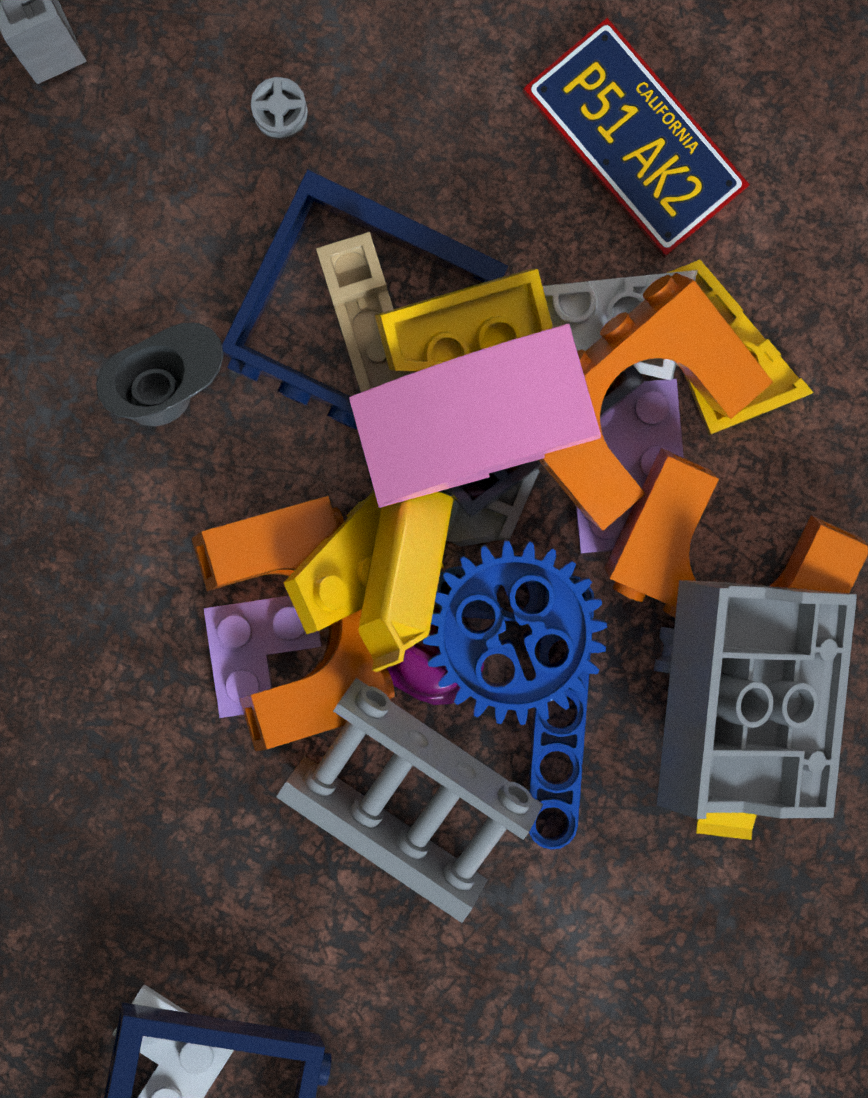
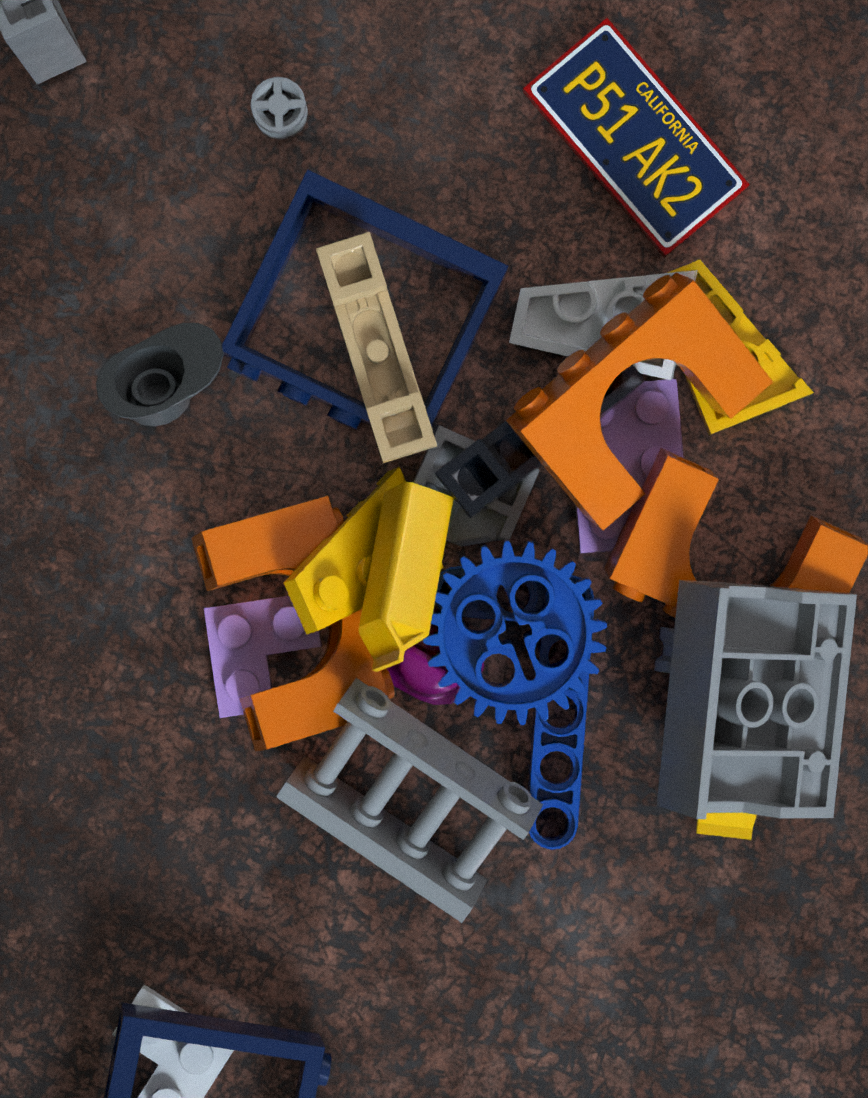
(463, 321): yellow wing -> none
(474, 416): bright pink slope -> none

